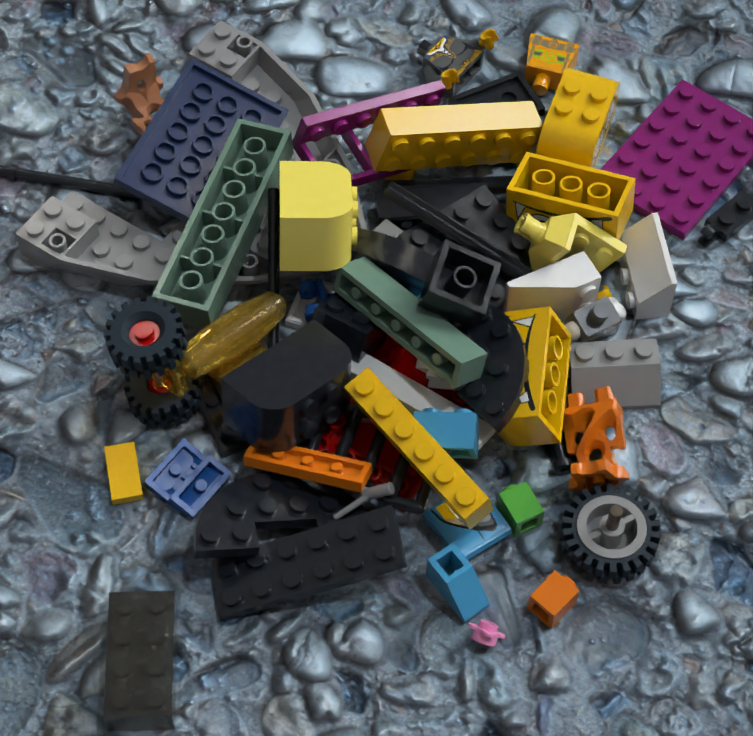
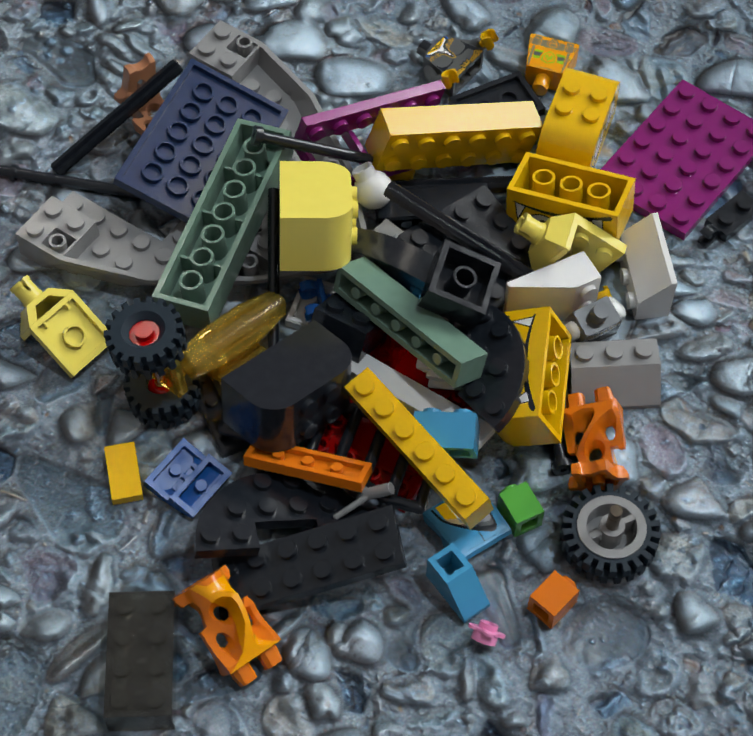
(60, 325): none -> light yellow plate
(116, 117): none -> black axle
(242, 639): none -> orange hips
(259, 136): none -> black bar
(370, 186): none -> white piece

